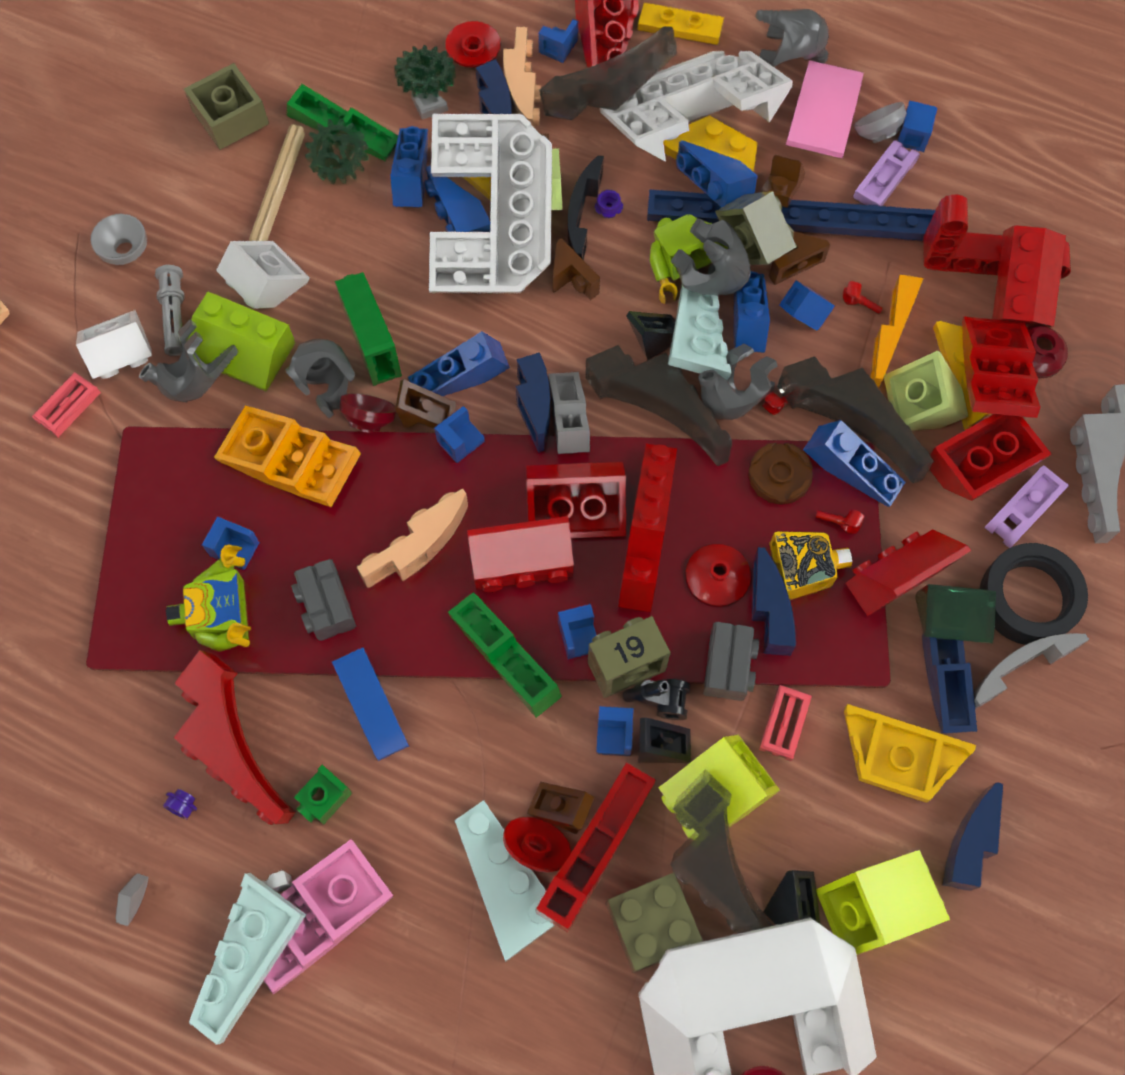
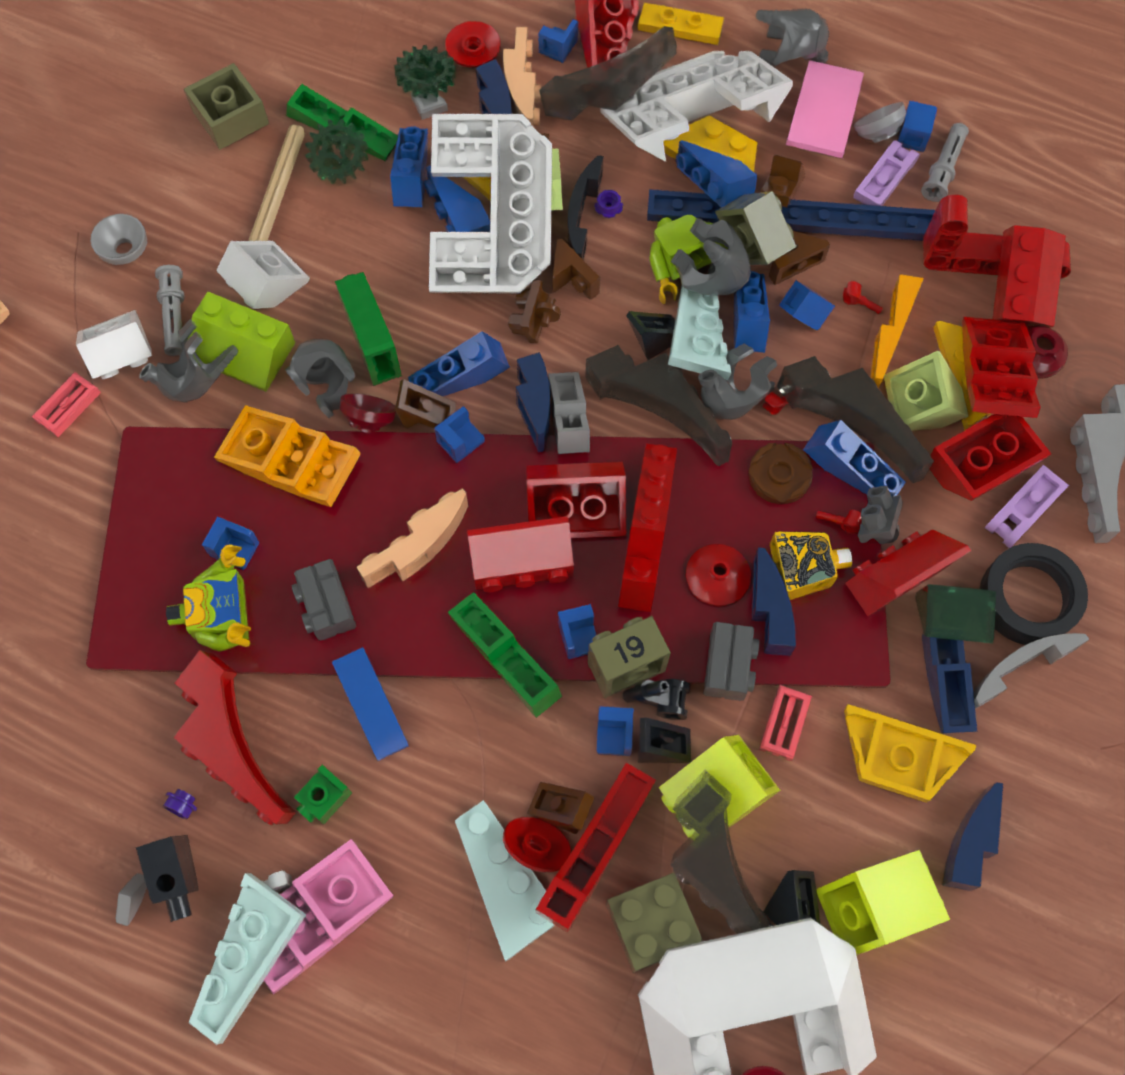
(166, 859): none -> black torso
(538, 312): none -> reddish brown hips
(880, 516): none -> dark grey hips
(943, 171): none -> light grey pin

